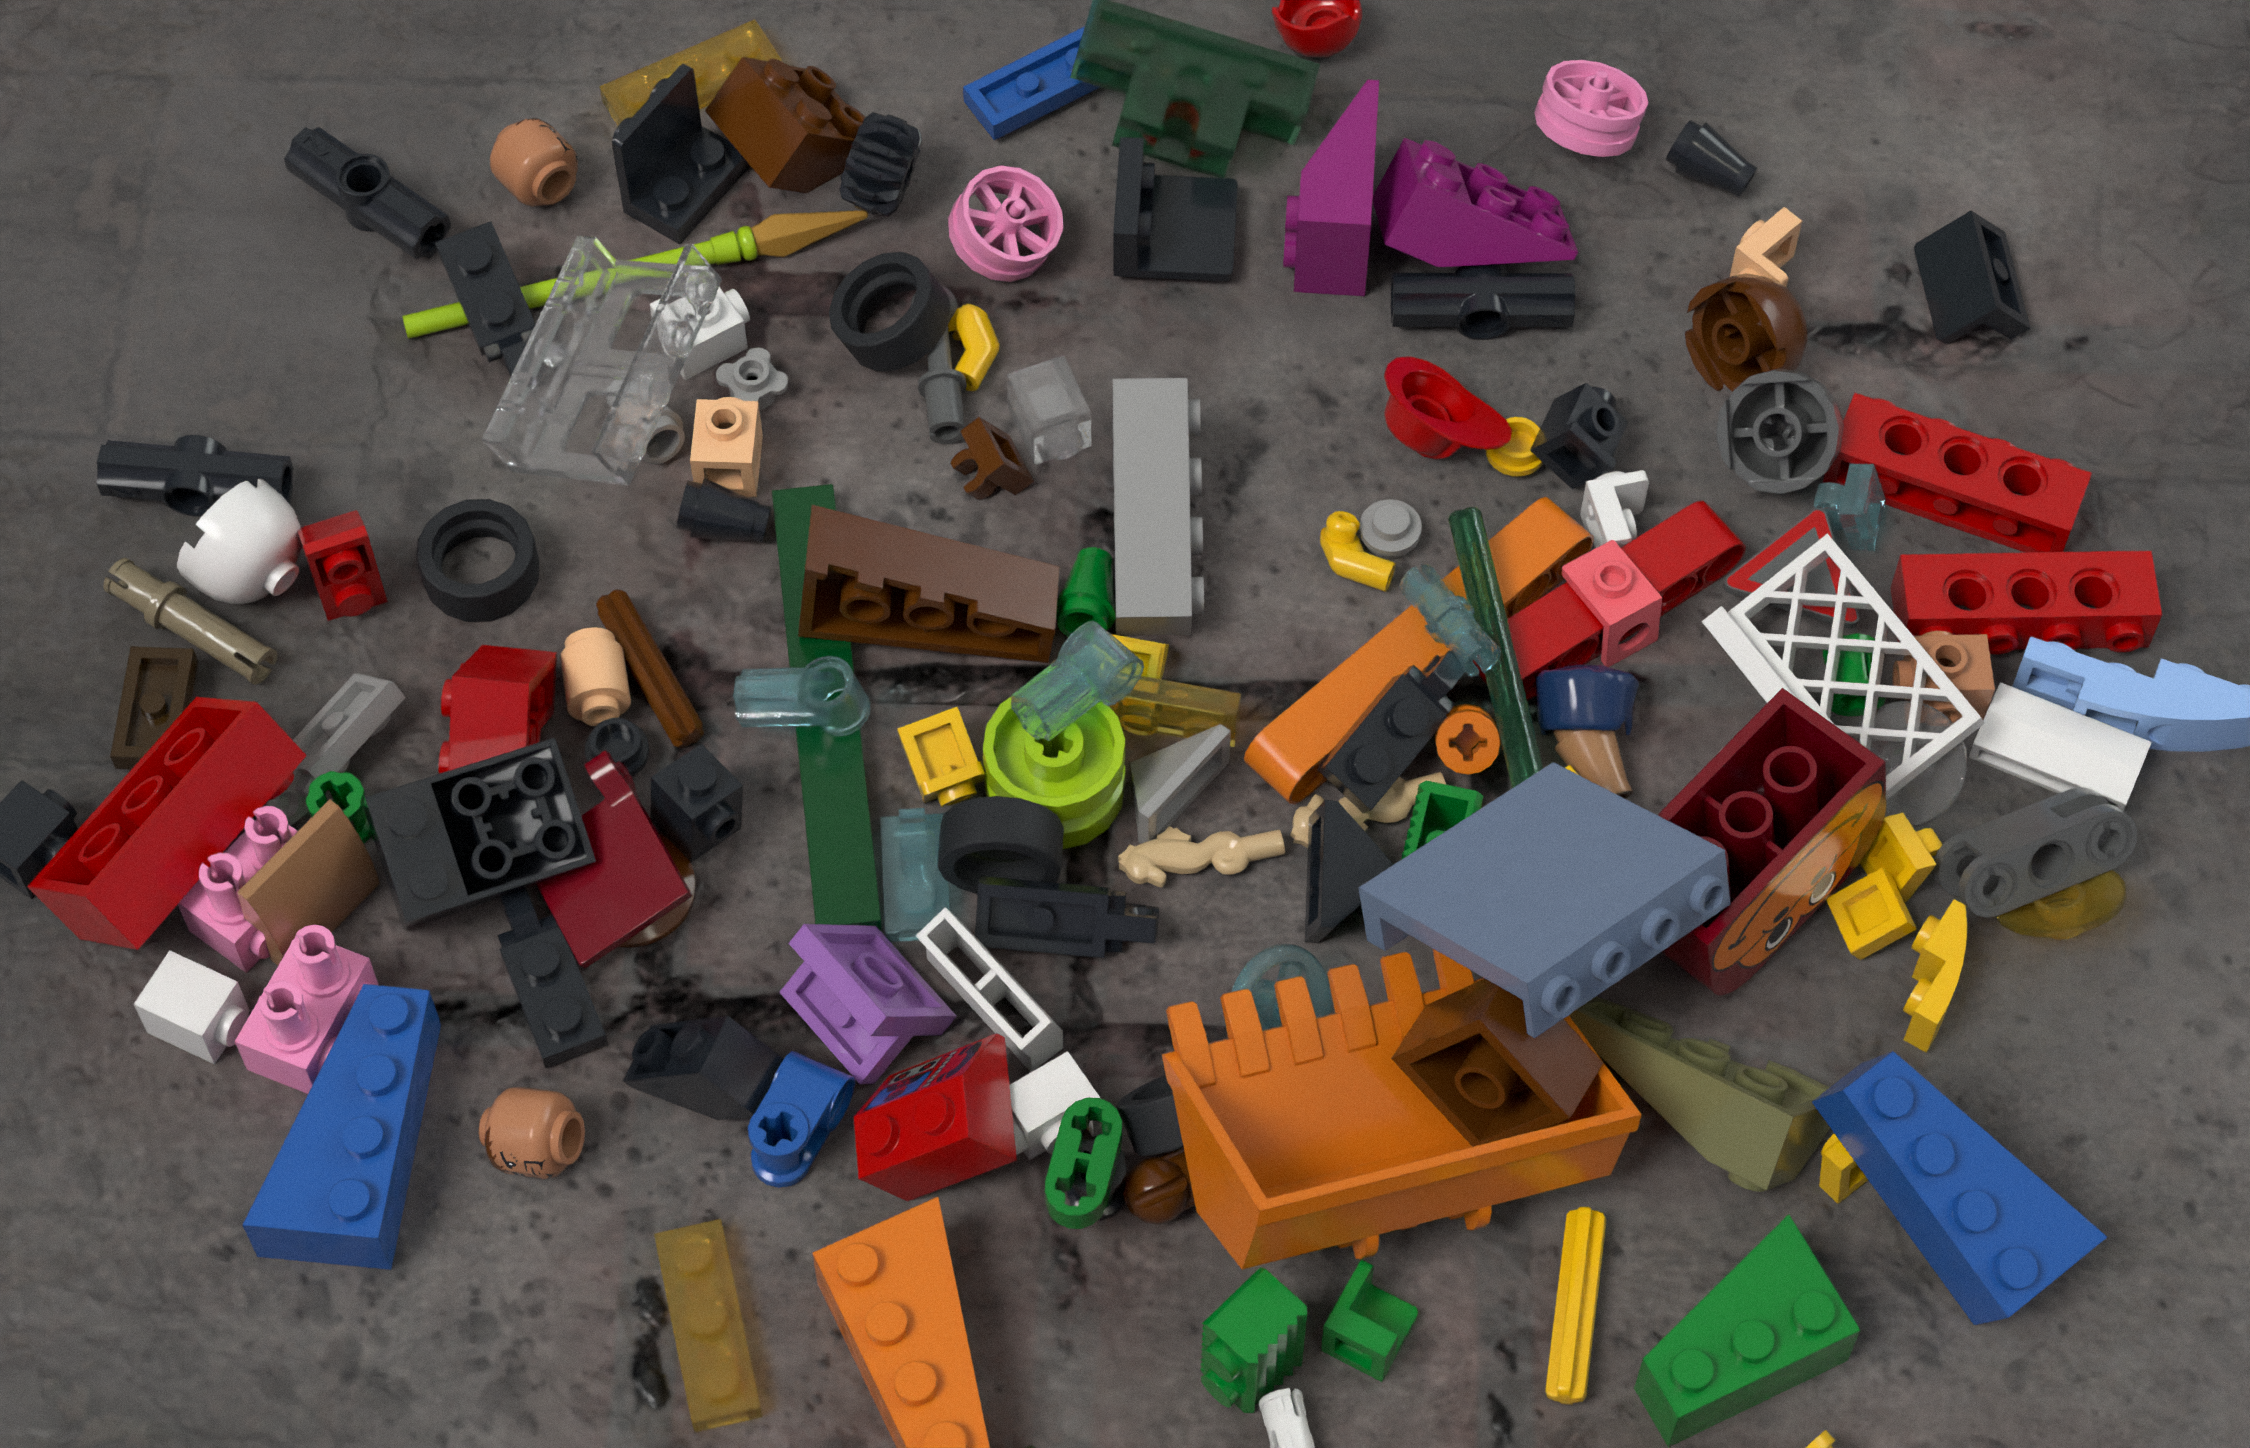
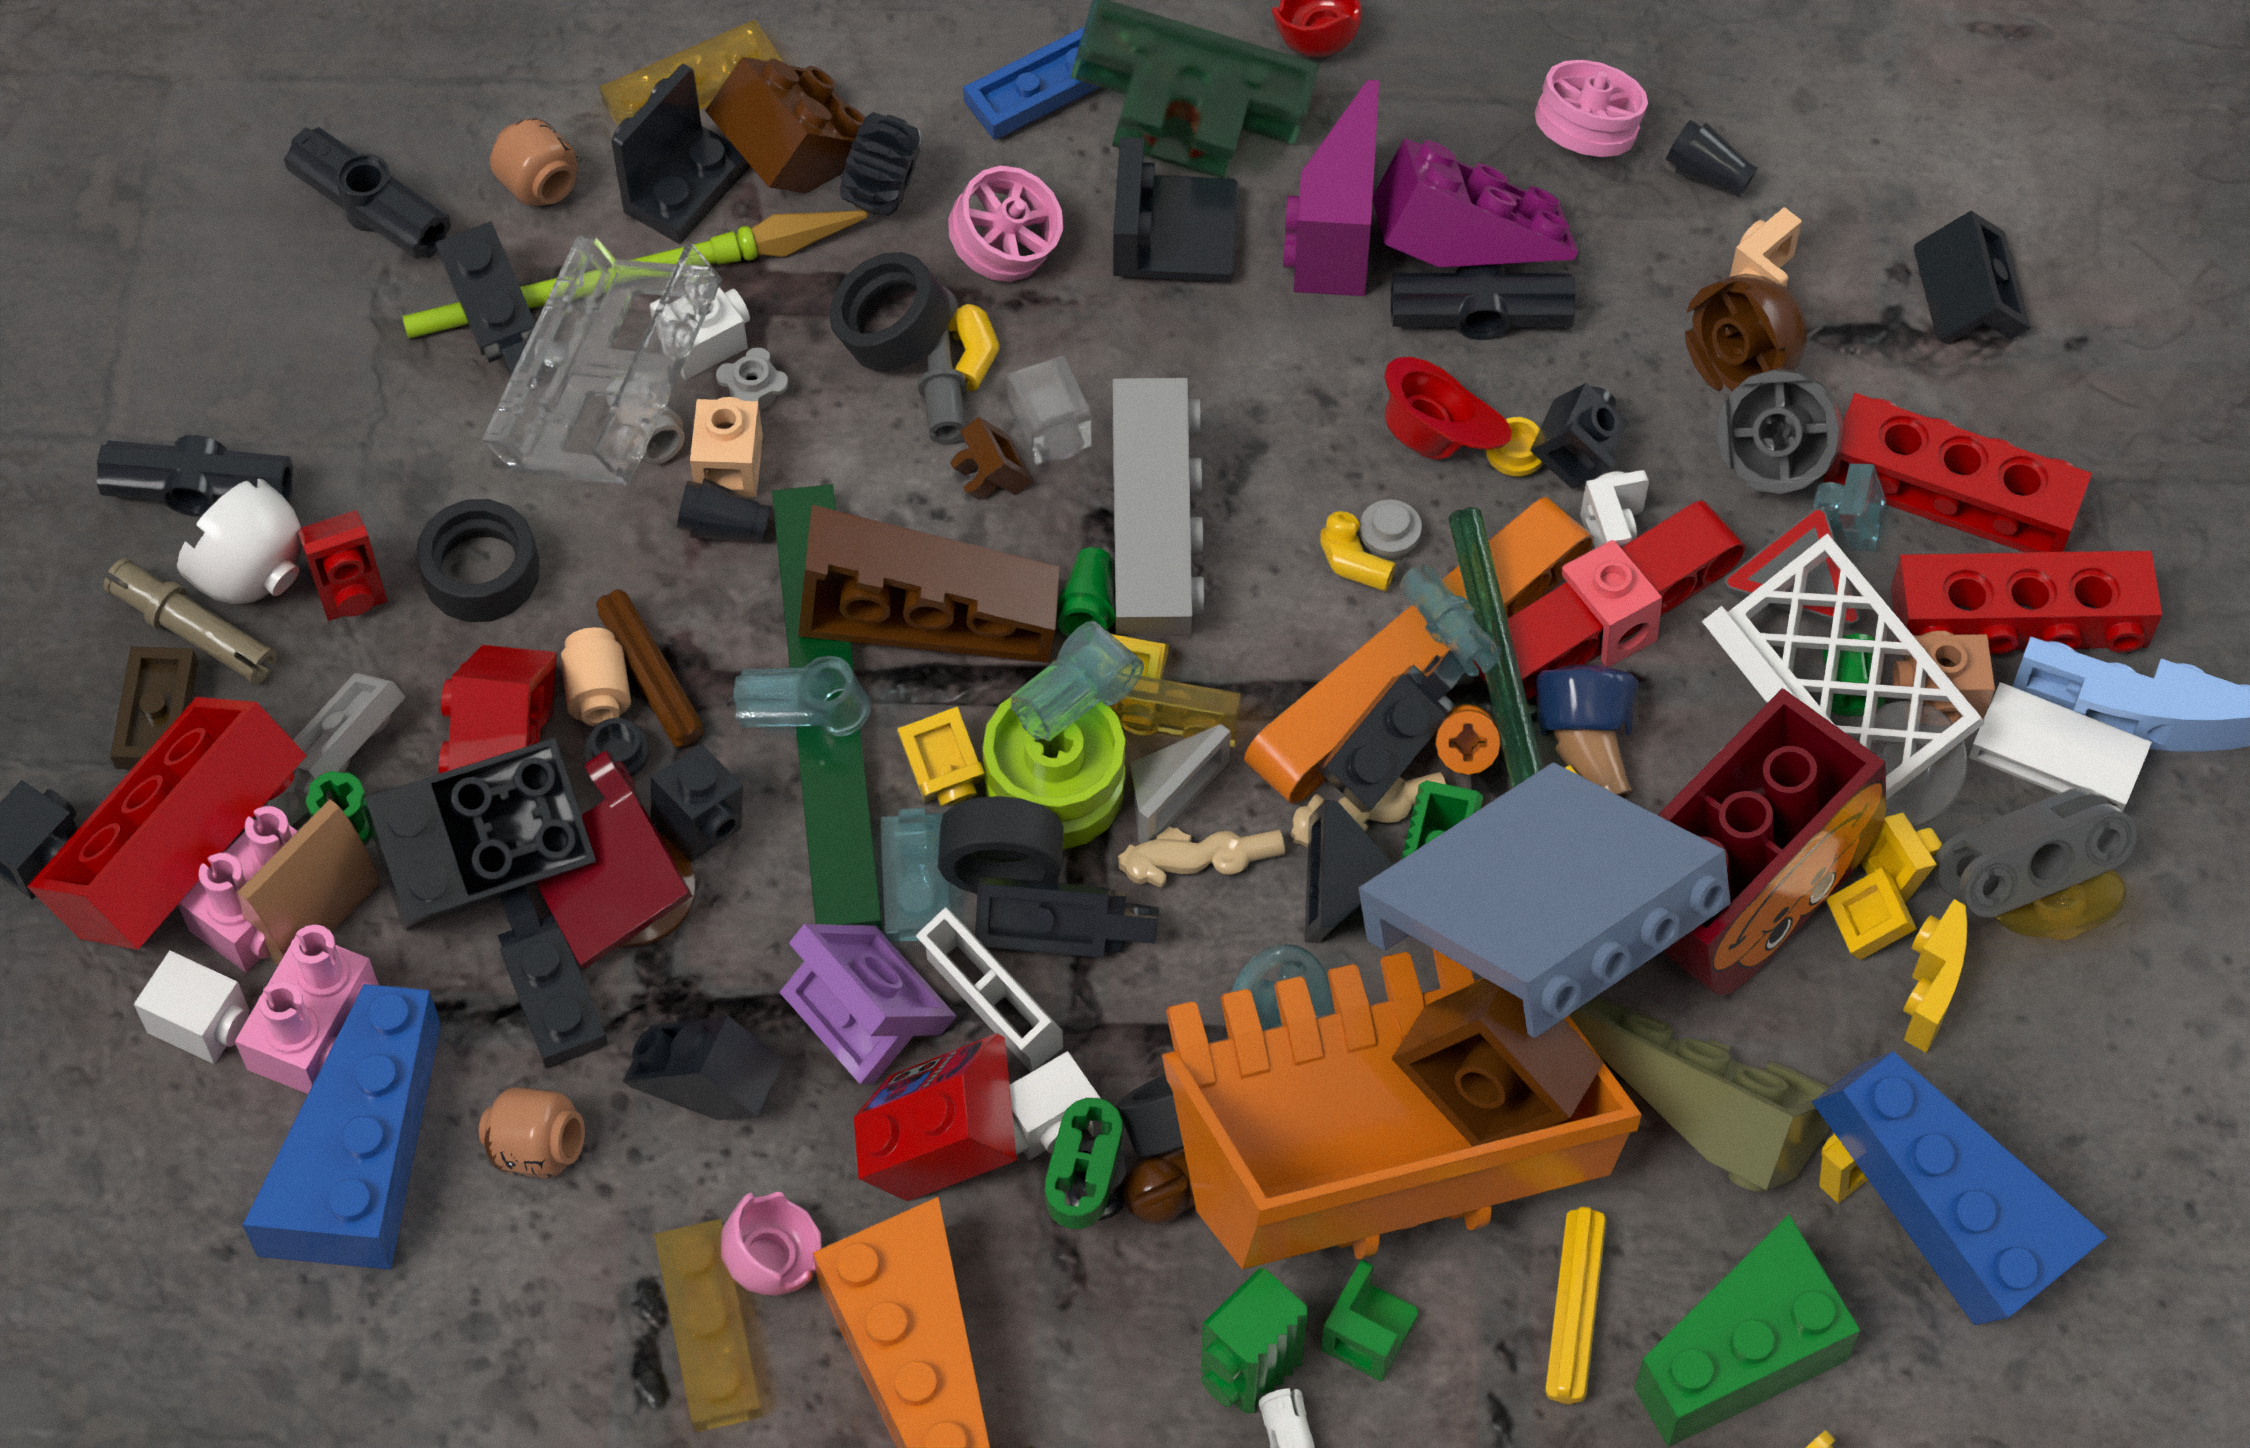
(770, 1244): none -> bright pink hair
(796, 1118): blue piece -> none

